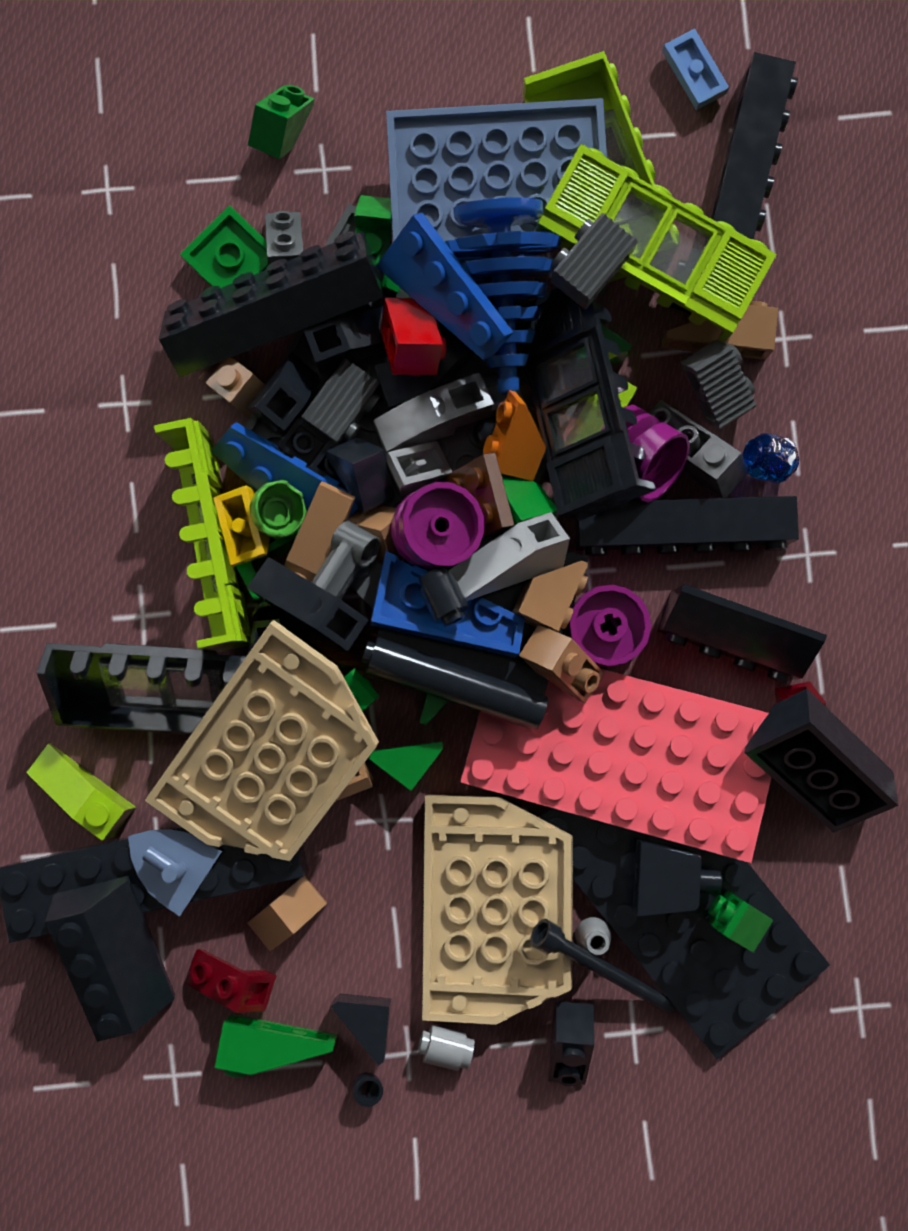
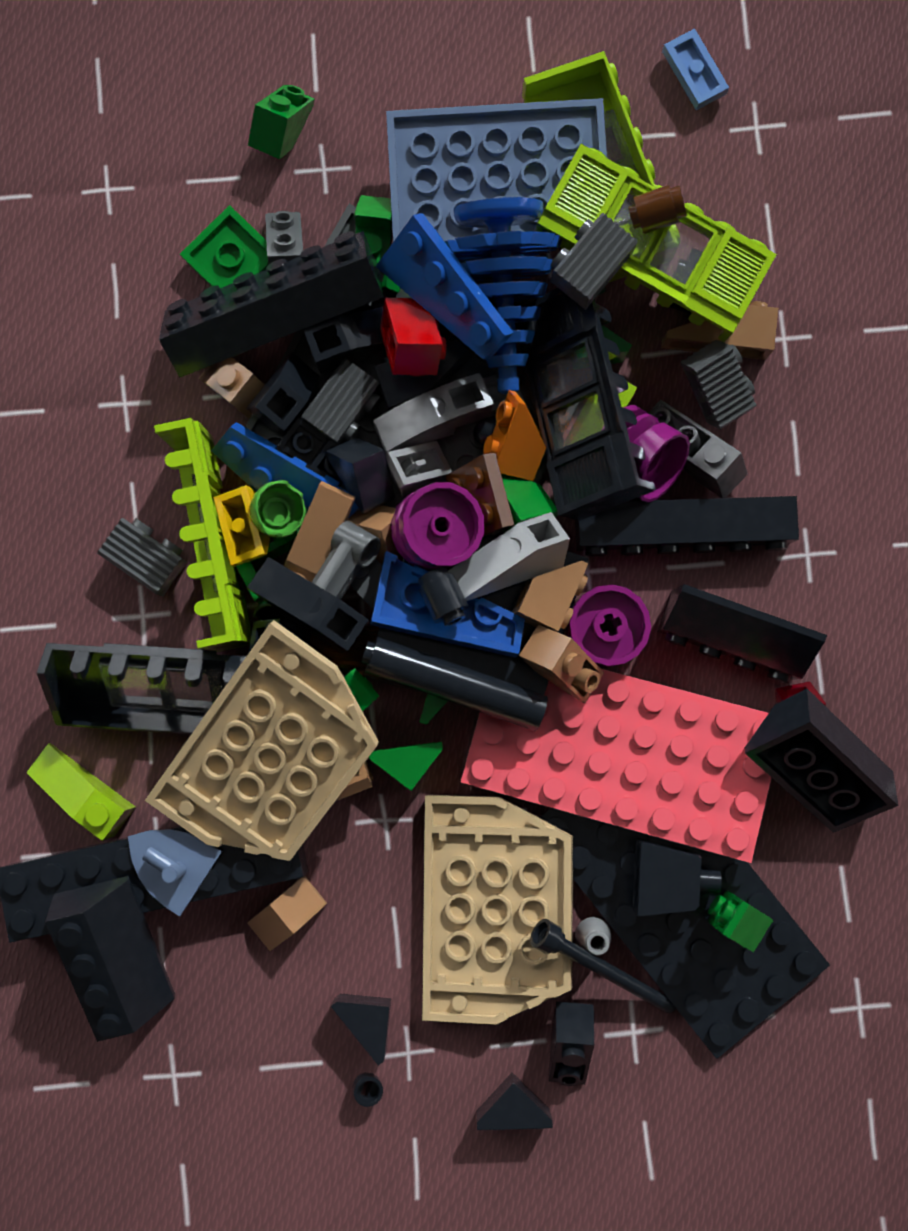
(143, 557): none -> dark grey brick
(229, 985): dark red bracket -> none
(262, 1045): green slope -> none
(446, 1048): light grey brick -> none
(513, 1108): none -> black slope
(657, 209): none -> reddish brown brick
(754, 143): black brick -> none
(771, 458): clear blue head -> none

